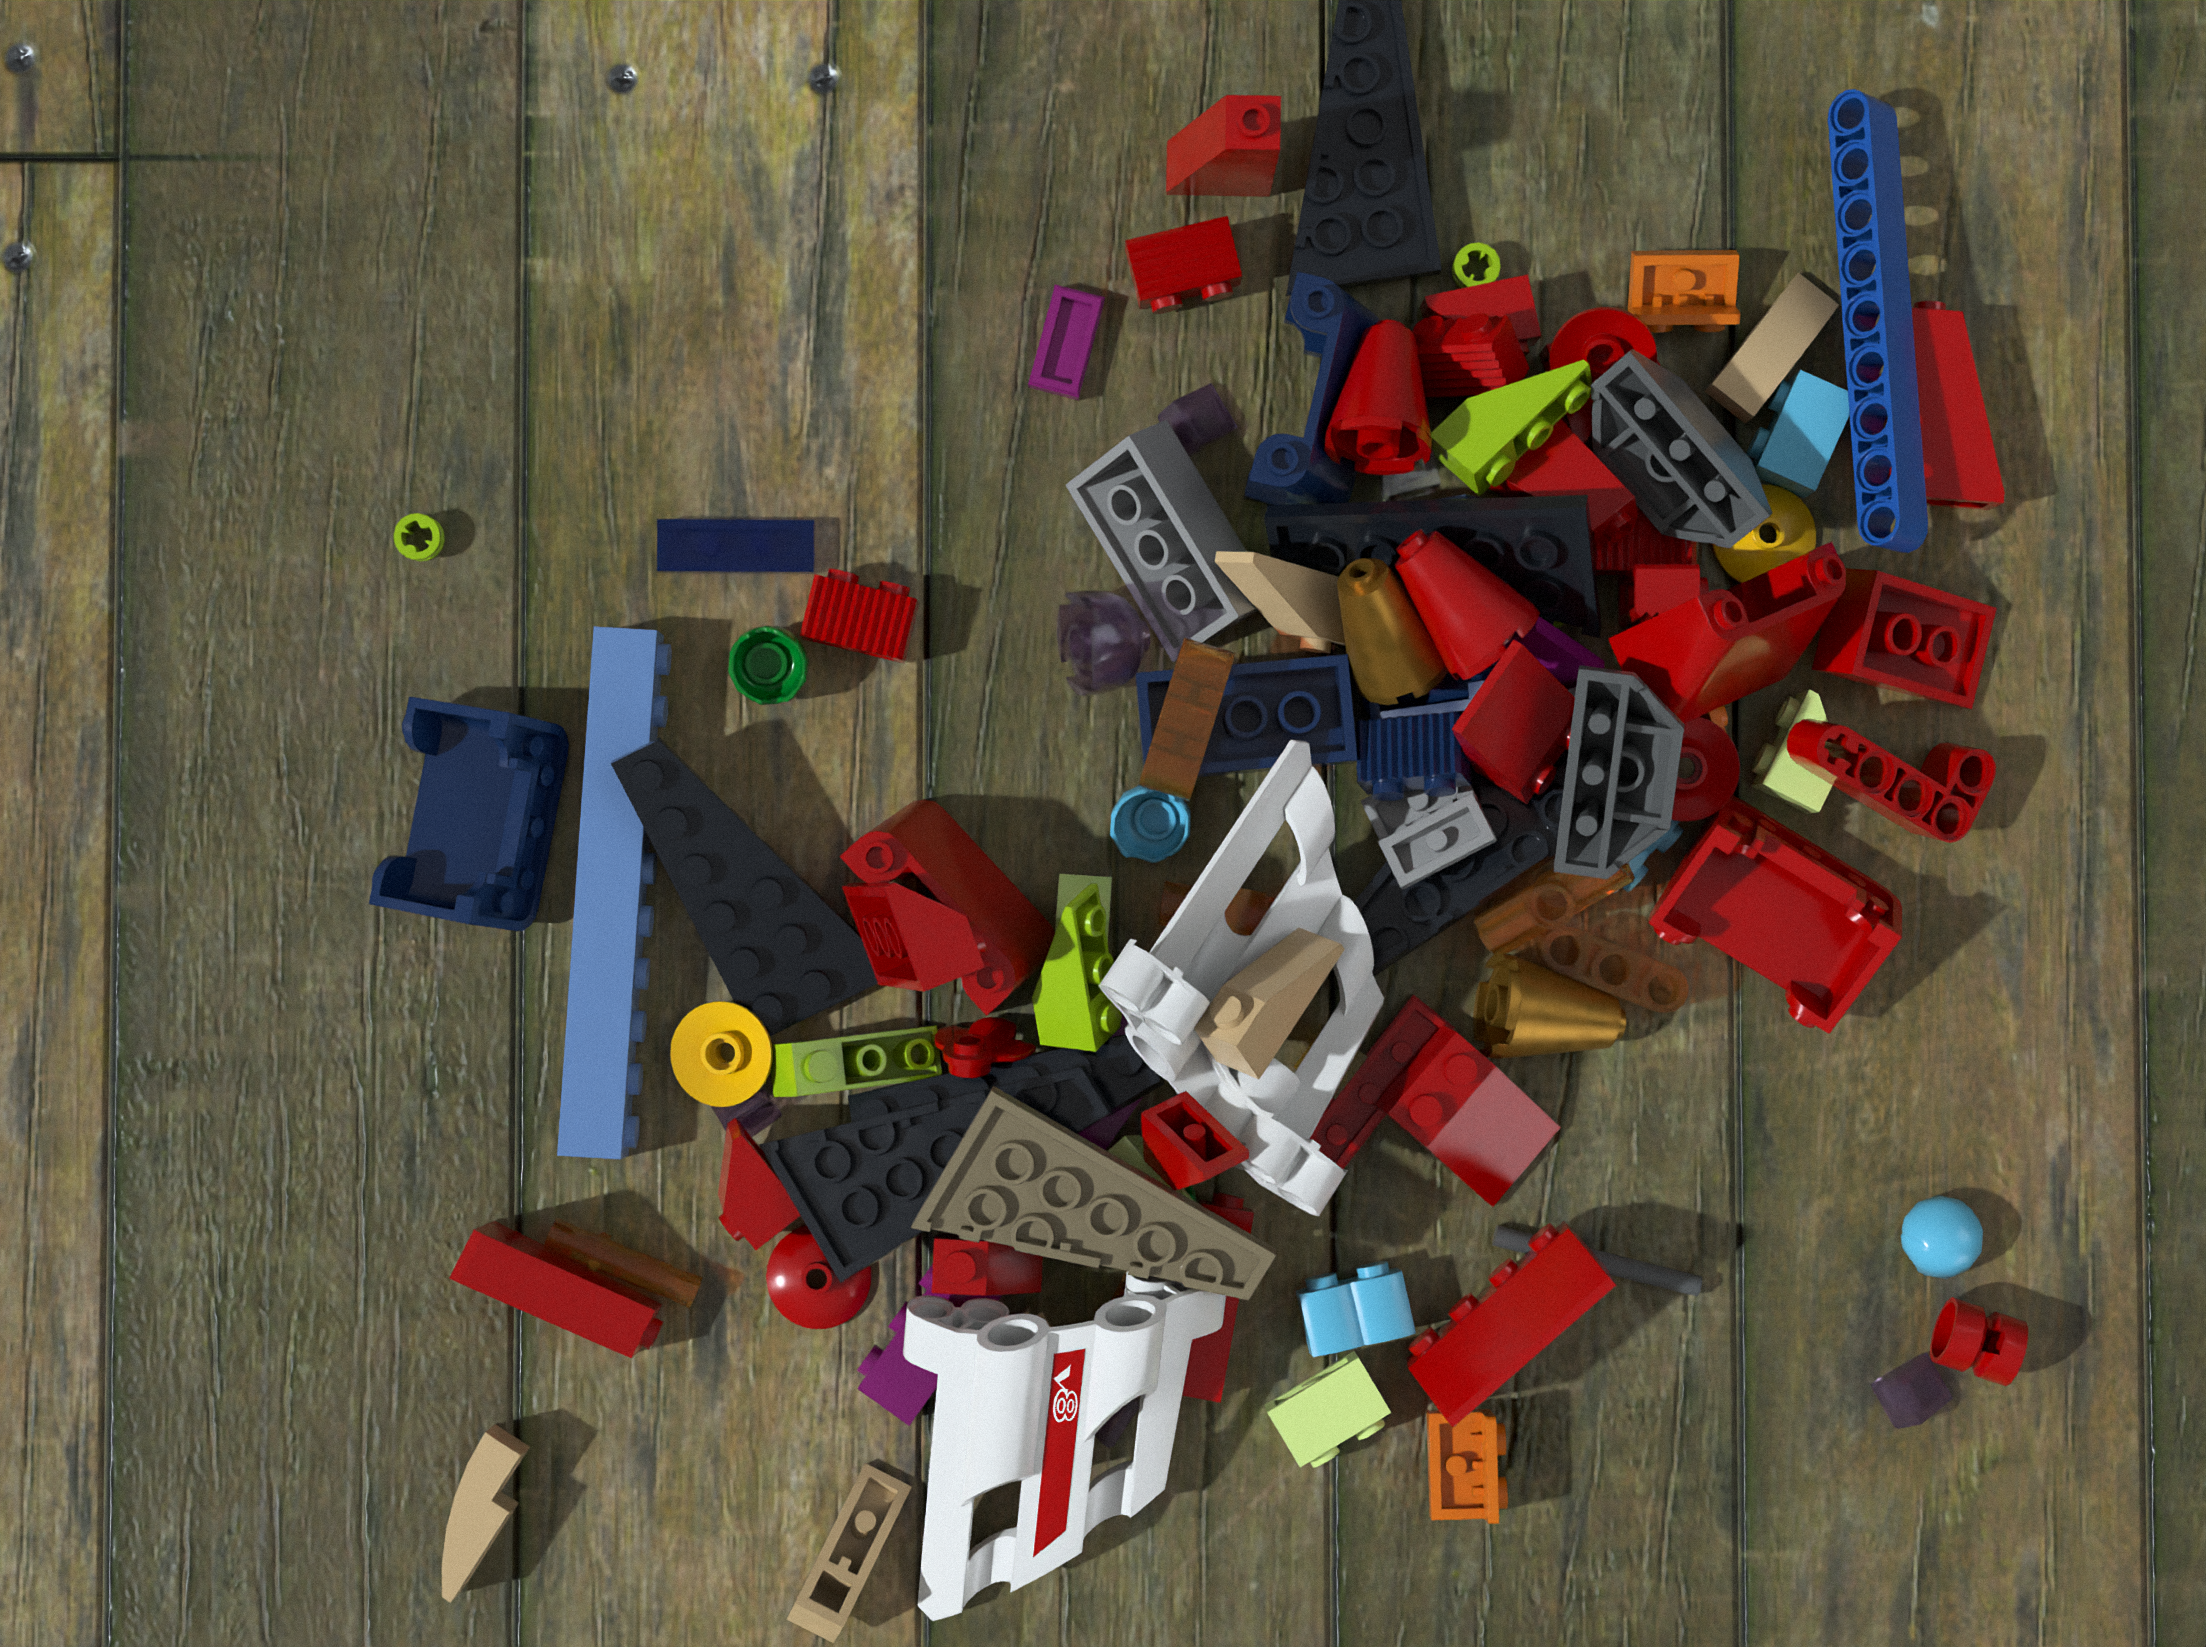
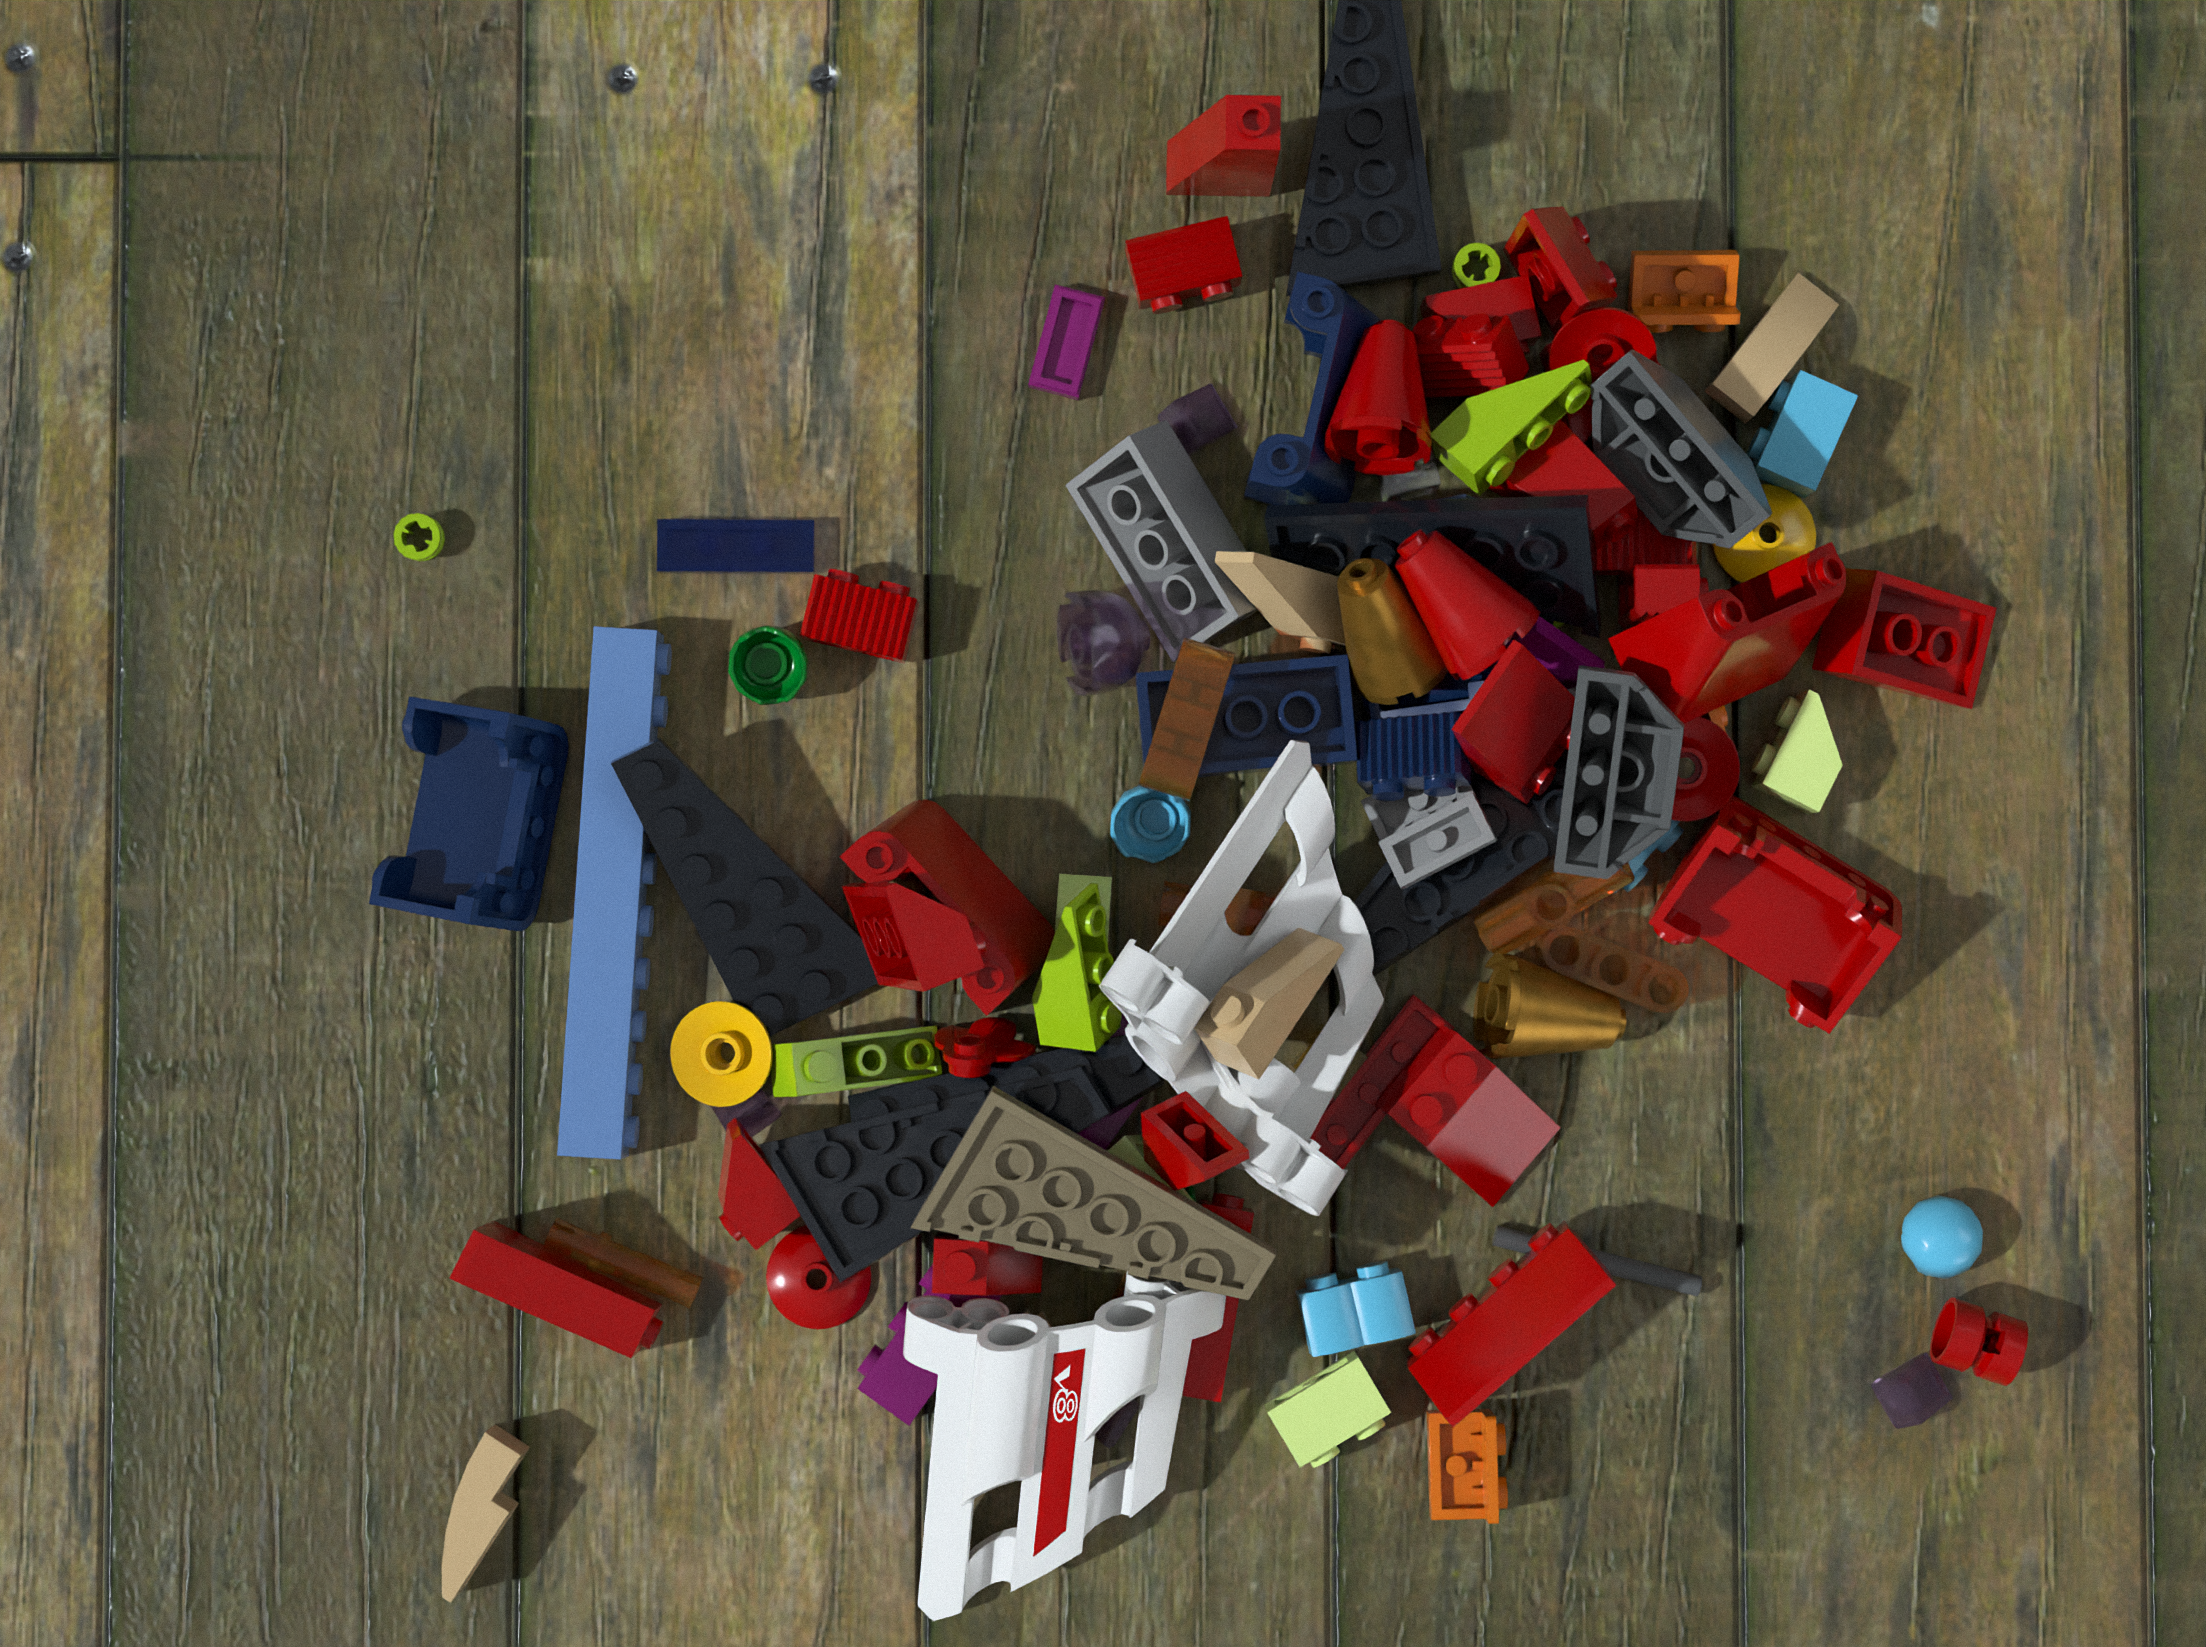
(849, 1553): tan slope -> none
(1559, 265): none -> red slope
(1891, 341): blue beam -> none
(1928, 802): red beam -> none
(1954, 424): red slope -> none

